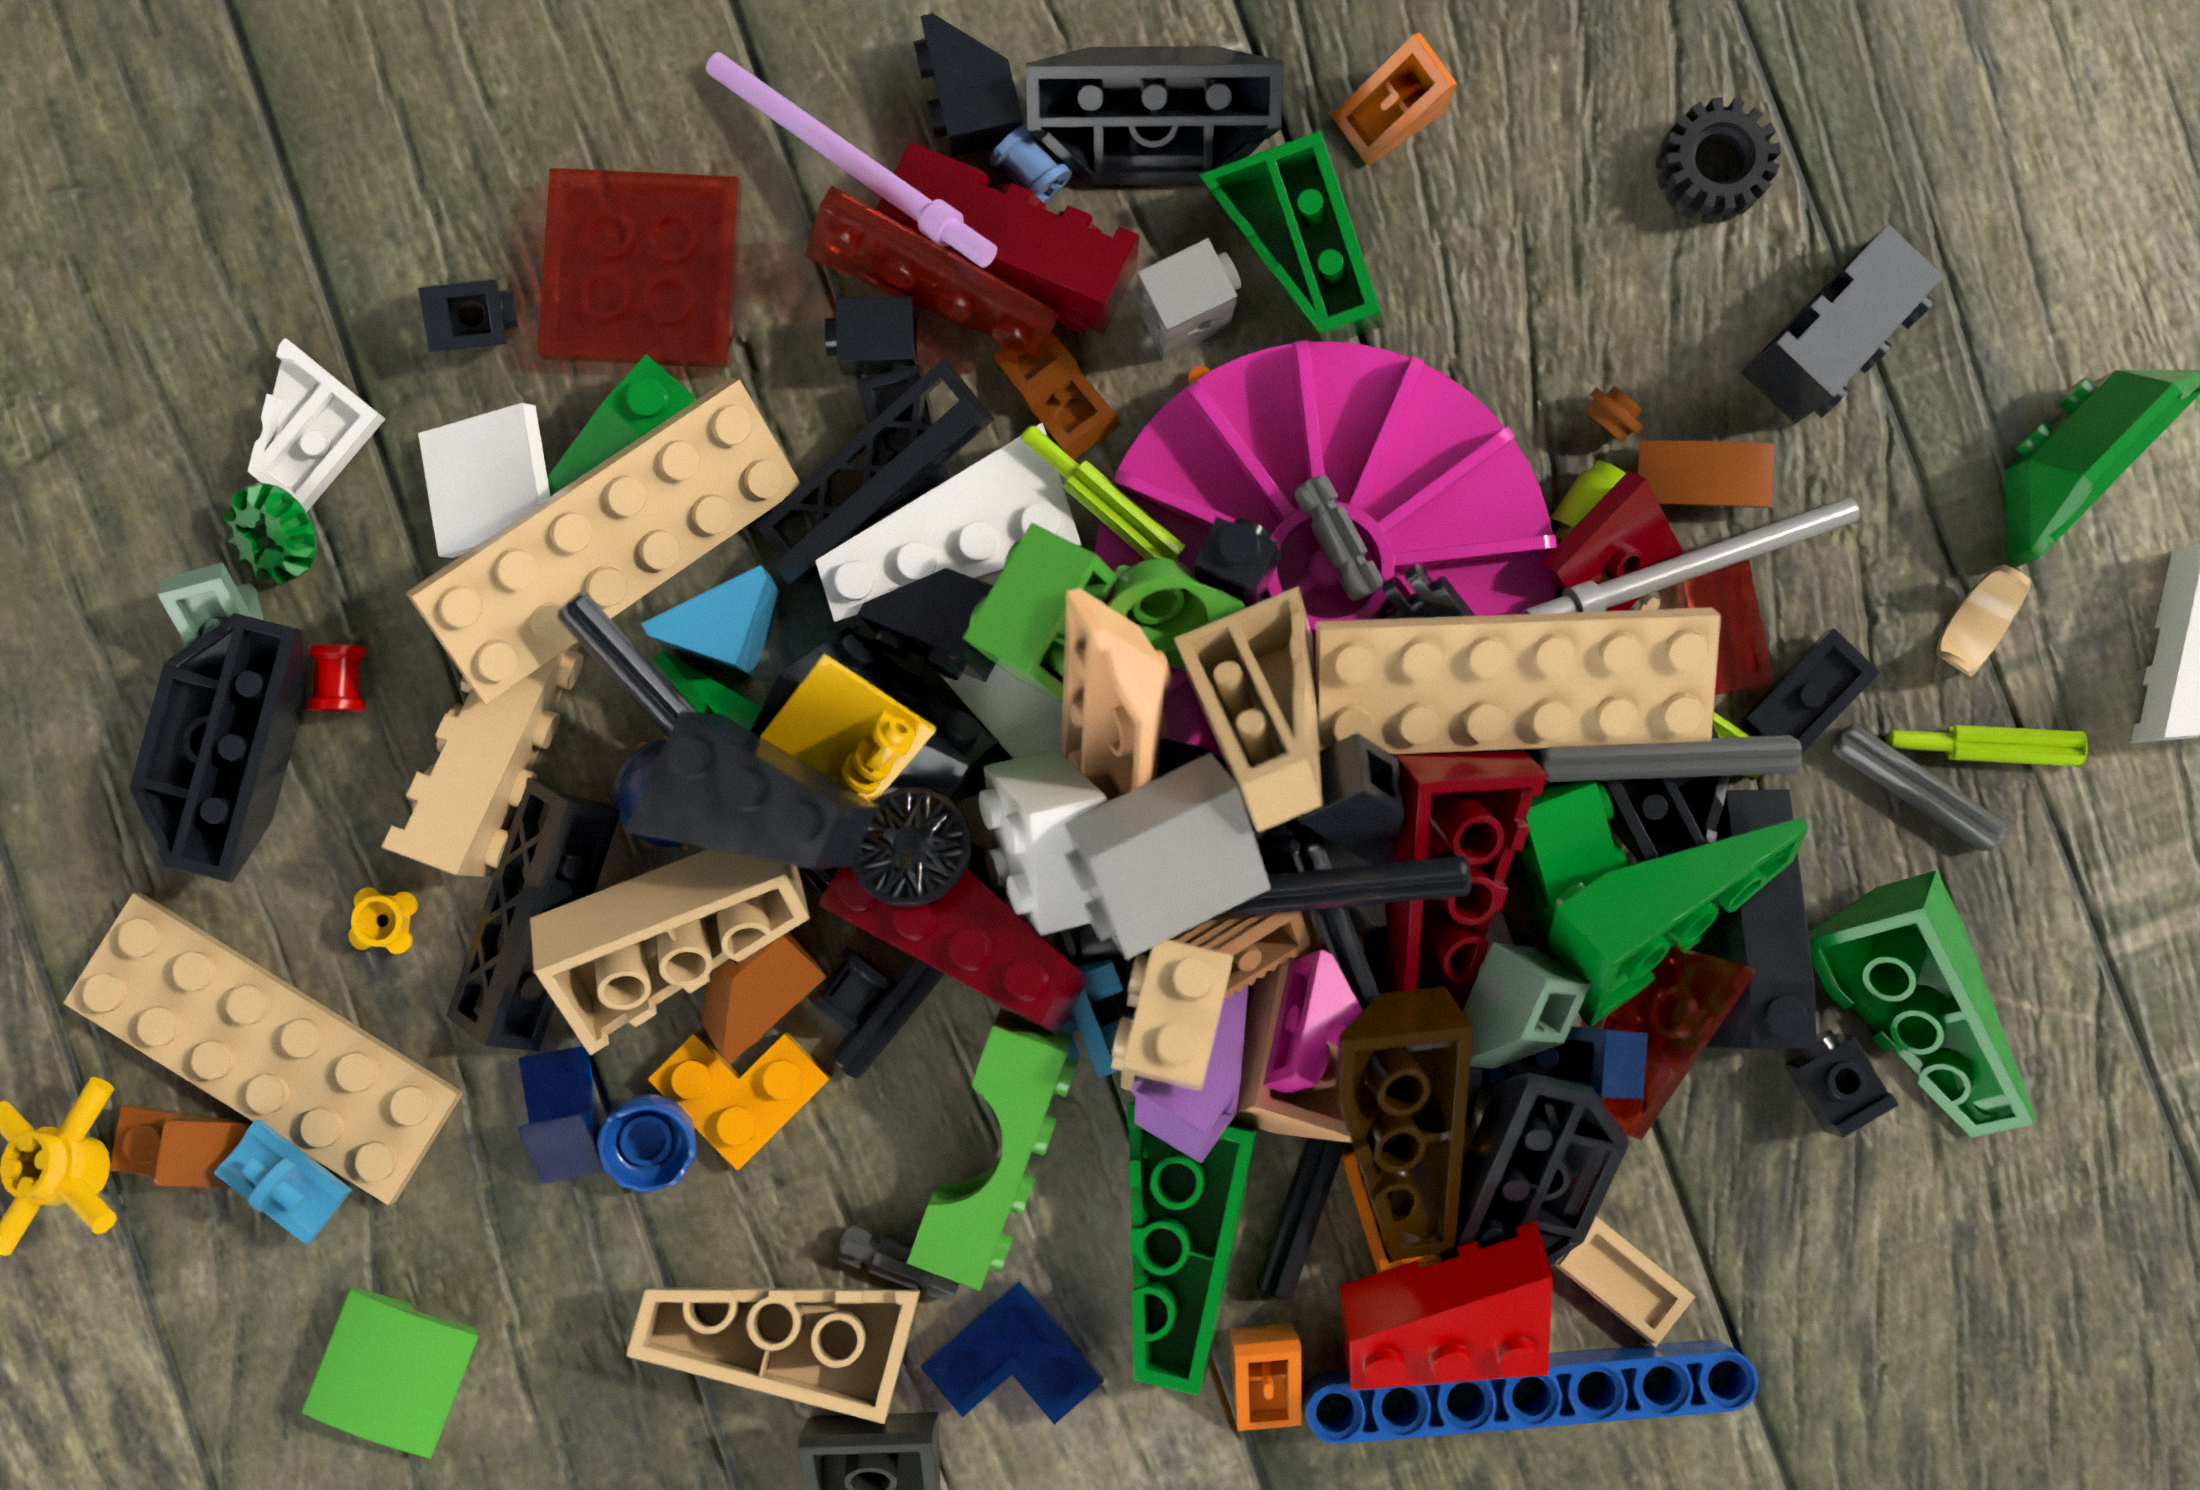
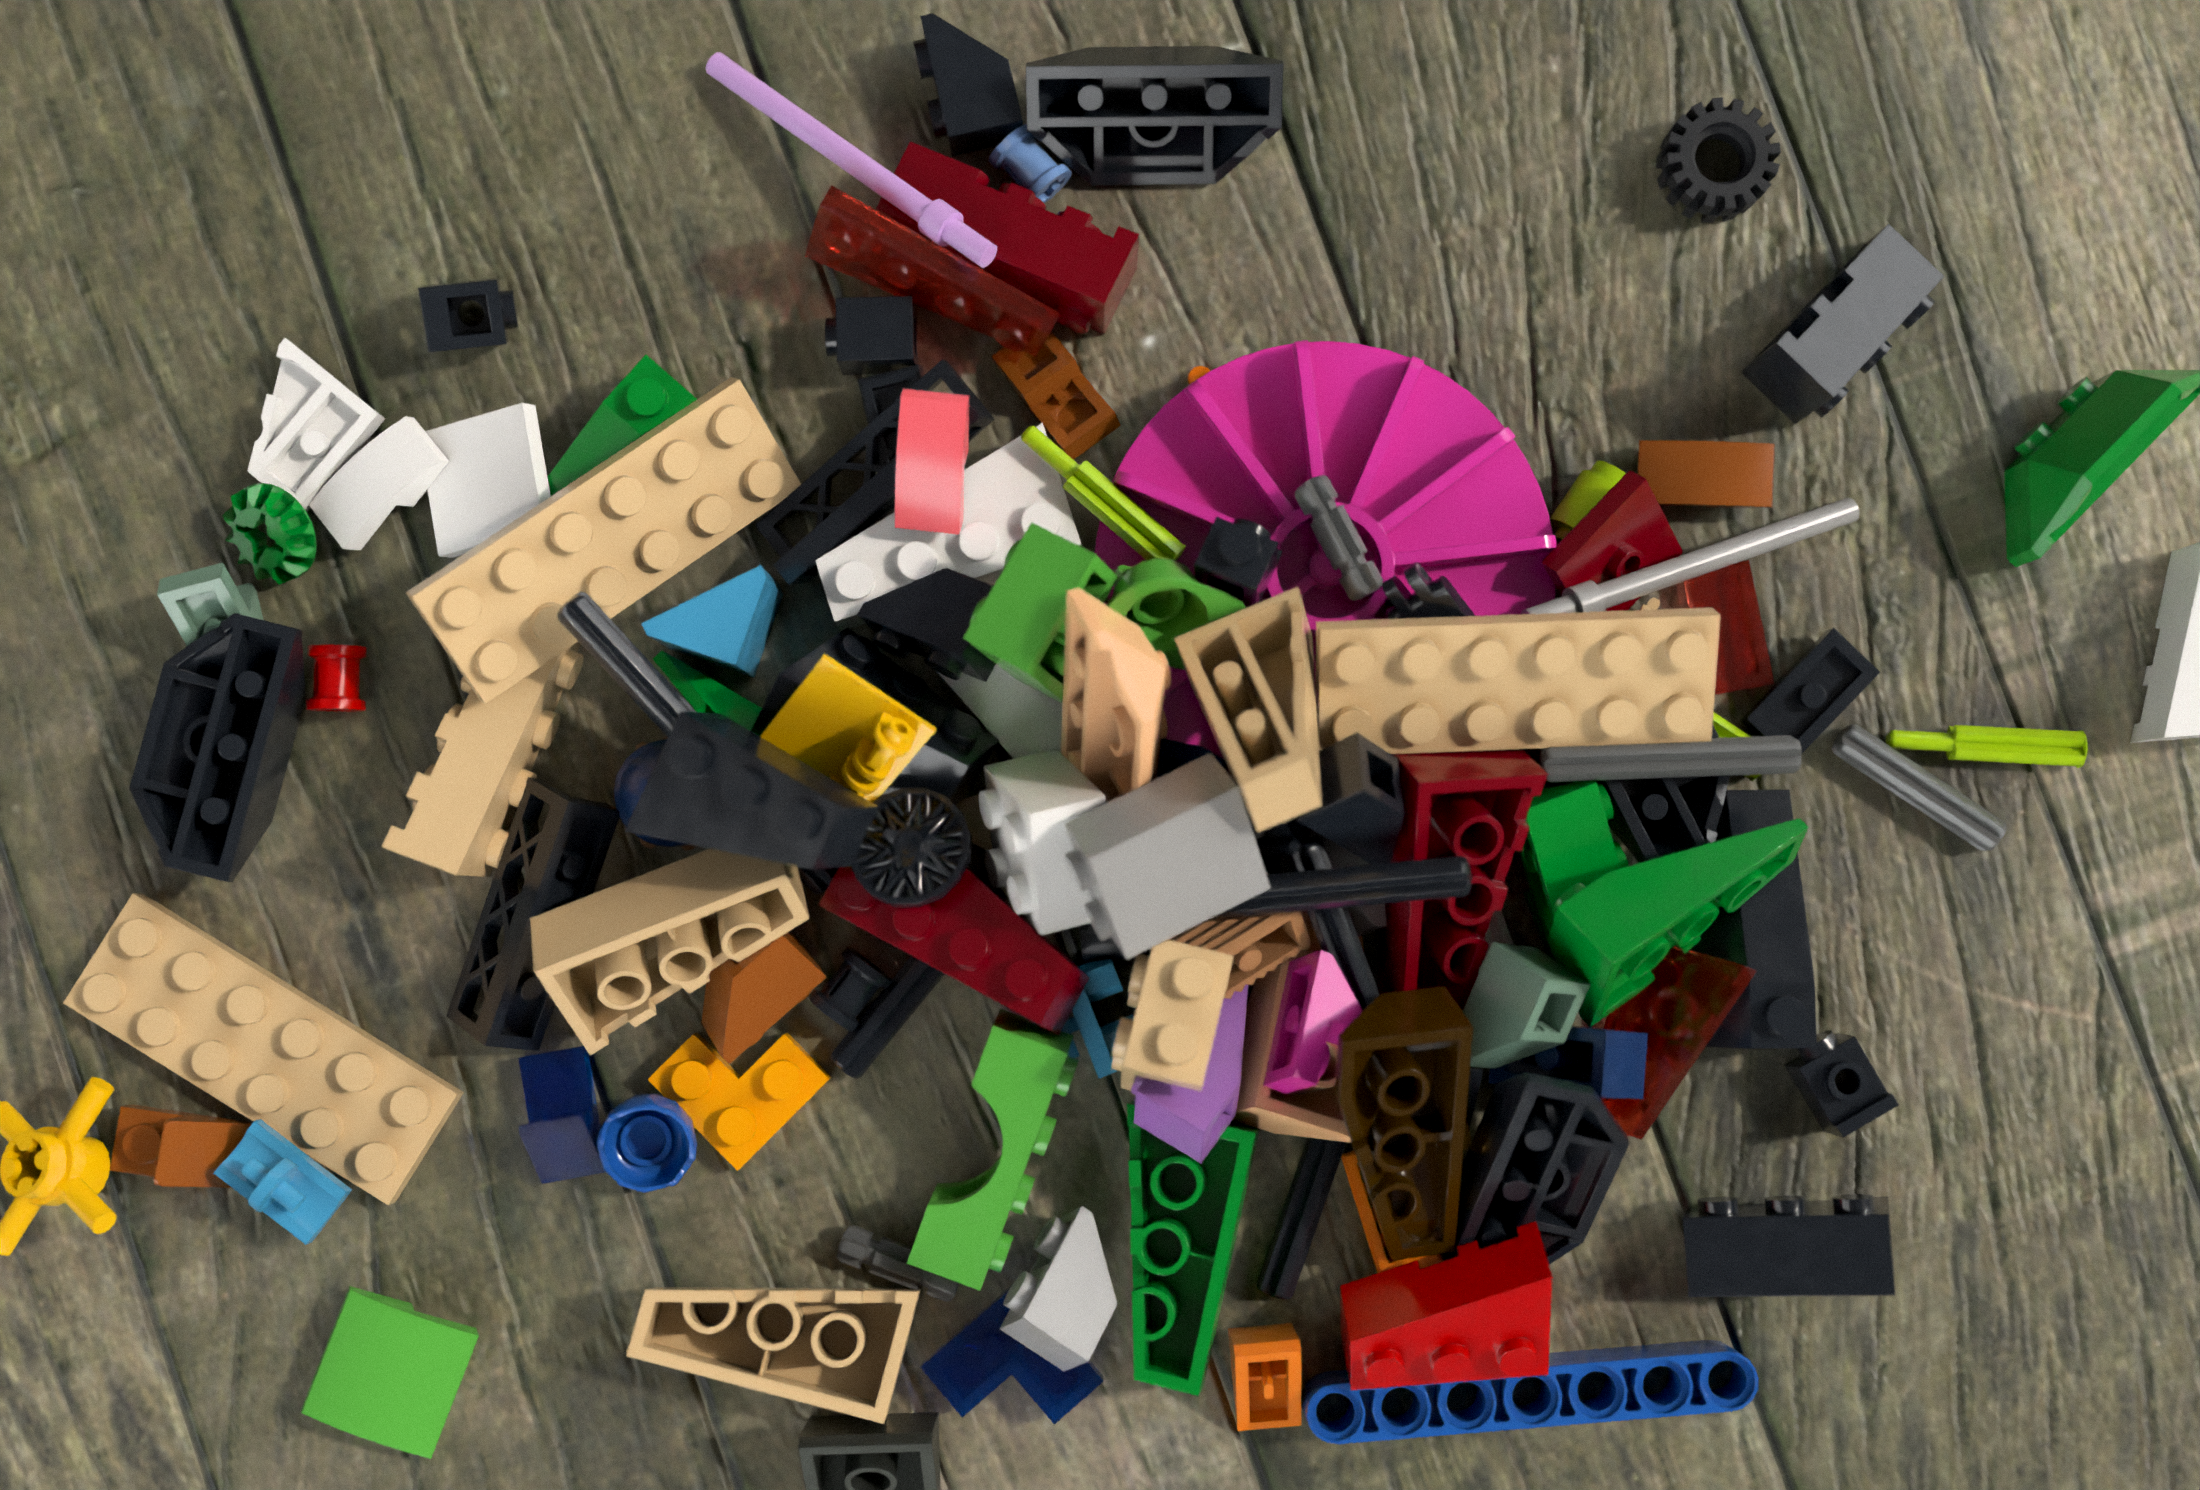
(364, 920): yellow plate -> none
(383, 474): none -> white slope
(640, 267): clear red plate -> none
(931, 461): none -> coral slope
(1067, 1294): none -> slope
(1187, 297): light grey brick -> none
(1301, 233): green wedge -> none
(1396, 100): orange slope -> none
(1614, 413): dark orange plate -> none
(1626, 1282): tan tile -> none
(1790, 1247): none -> black wedge
(1917, 983): green wedge -> none
(1983, 619): tan helmet -> none

